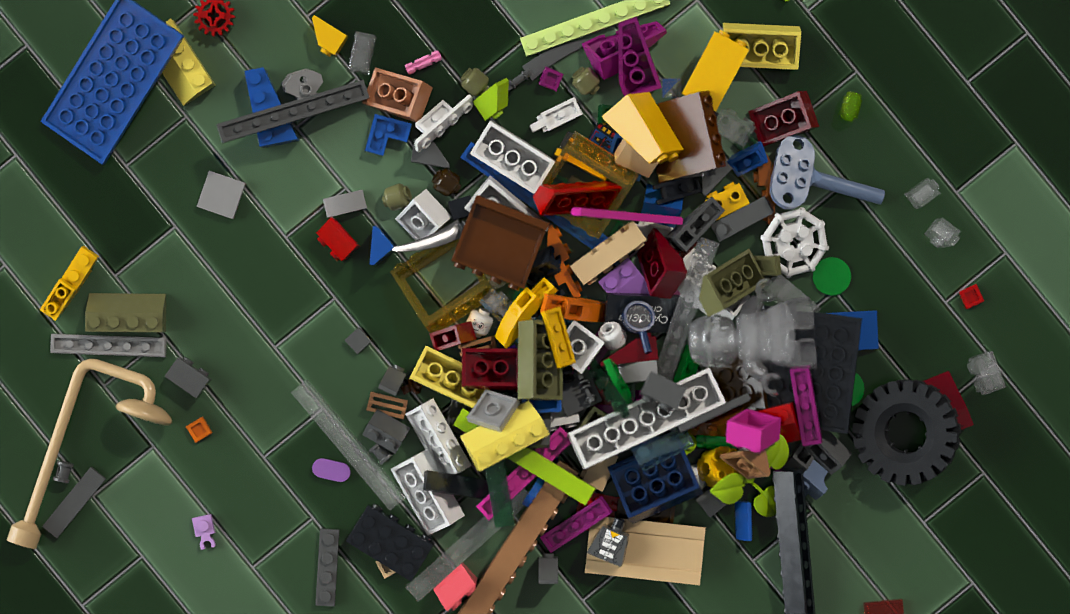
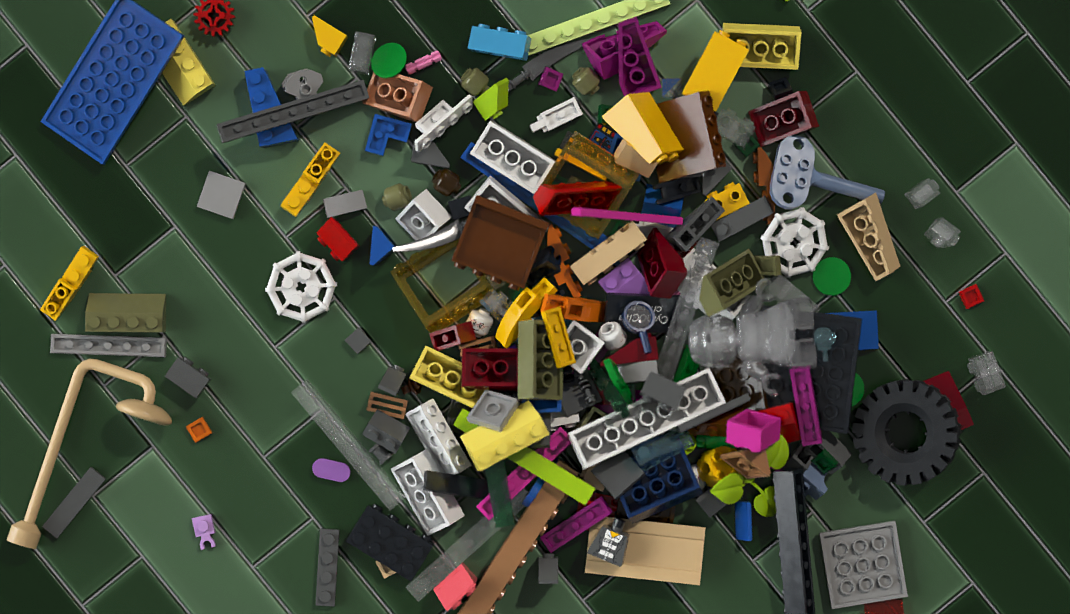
(63, 471): dark grey bush -> none
(310, 179): none -> yellow slope
(312, 288): none -> white plate
(388, 60): none -> green piece
(499, 42): none -> dark azure brick
(618, 474): none -> dark grey tile
(748, 159): blue slope -> none
(780, 88): none -> black plate
(824, 339): none -> clear light blue piece
(824, 461): none -> dark green tile
(850, 106): clear neon green brick -> none
(863, 564): none -> light grey plate
(871, 236): none -> tan wedge

